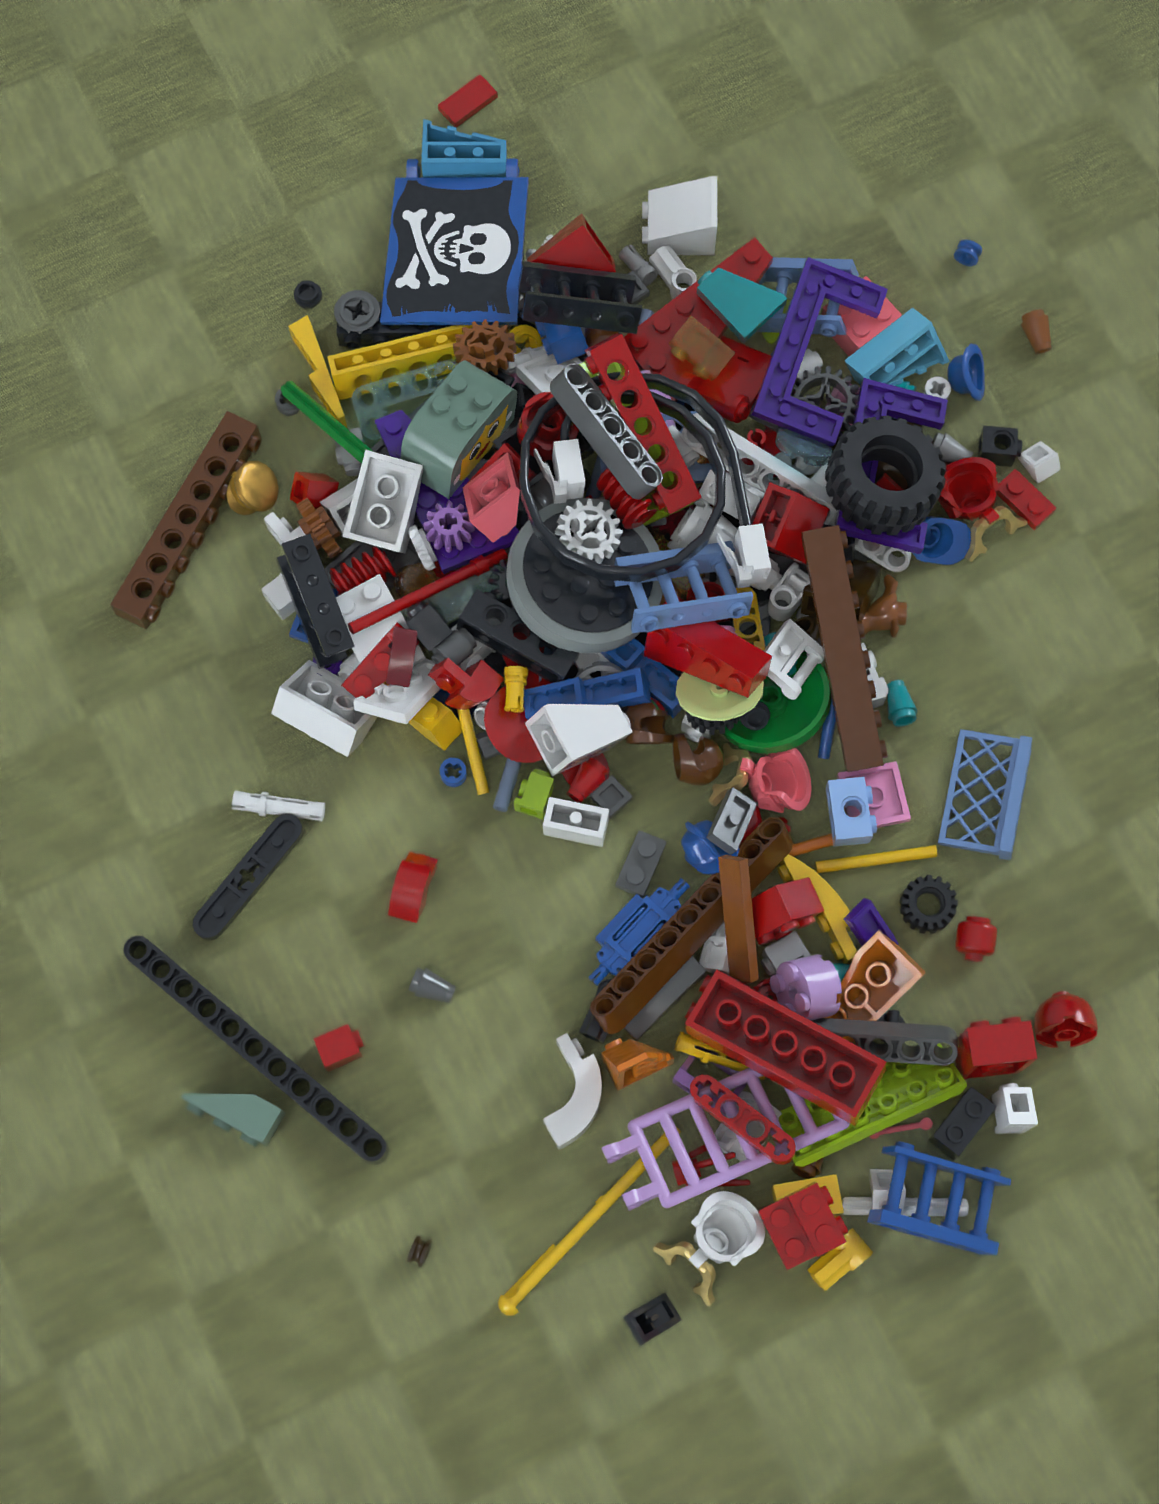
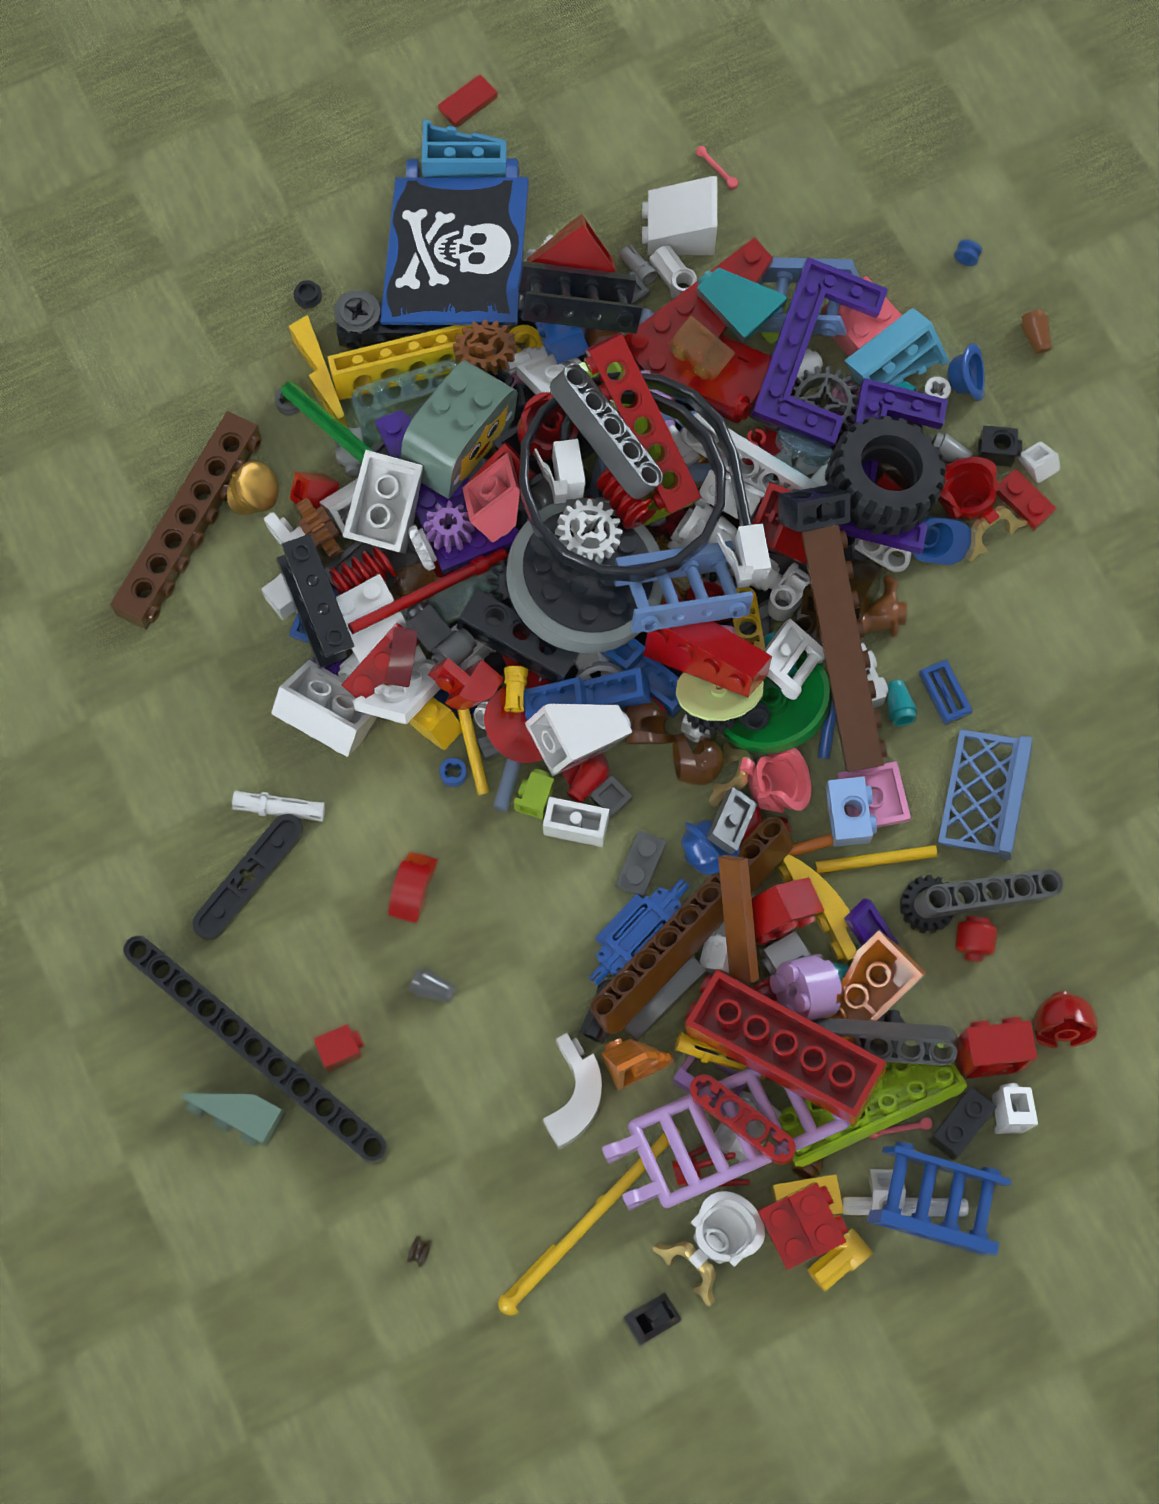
(732, 182): none -> coral hinge
(814, 508): none -> black brick
(936, 699): none -> blue tile
(977, 900): none -> dark grey beam

